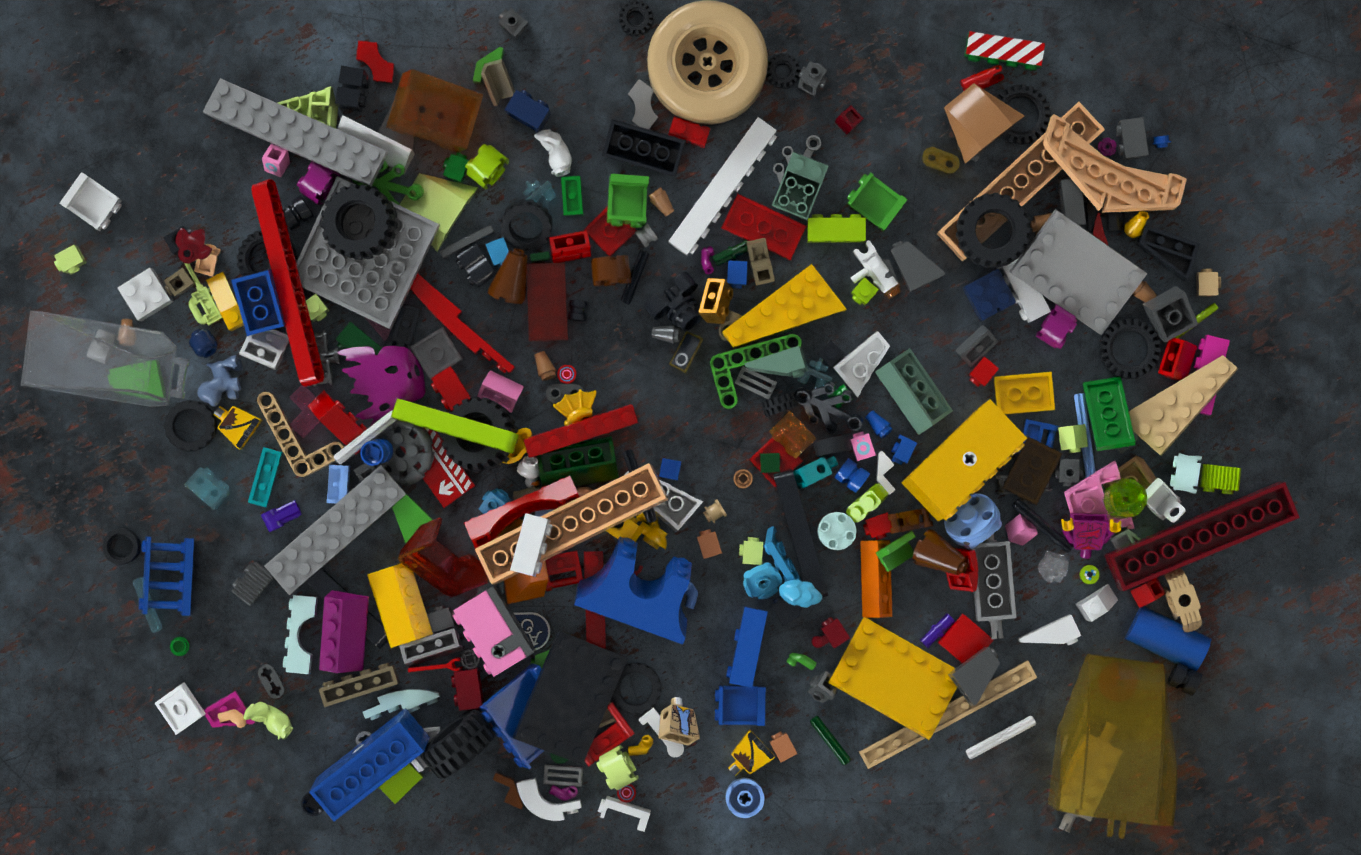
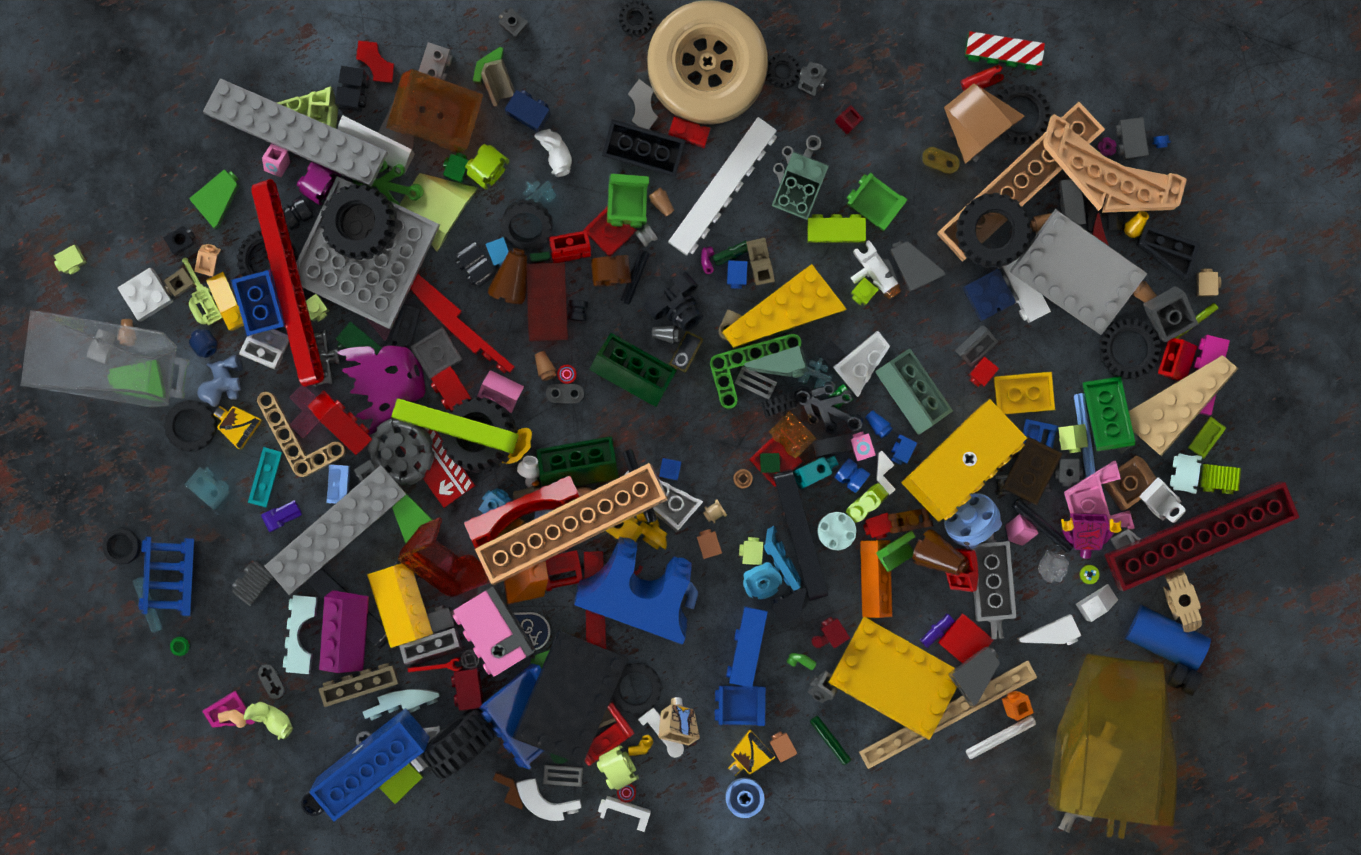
(91, 202): white panel -> none
(180, 708): white tile -> none
(194, 243): dark red plate -> none
(215, 197): none -> bright green slope
(366, 436): white axle -> none
(376, 452): blue wheel -> none
(435, 61): none -> light grey brick
(465, 242): dark grey tile -> none
(531, 545): white brick -> none
(565, 793): magenta arm -> none
(572, 196): green panel -> none
(576, 406): yellow arm -> none
(580, 431): red plate -> none
(633, 369): none -> dark green slope
(716, 301): pearl gold brick -> none
(754, 221): red tile -> none
(799, 593): medium azure arm -> none
(1017, 705): none -> orange brick
(1056, 327): magenta brick -> none
(1125, 509): clear neon green brick -> none
(1147, 592): red brick -> none
(1206, 437): none -> lime plate

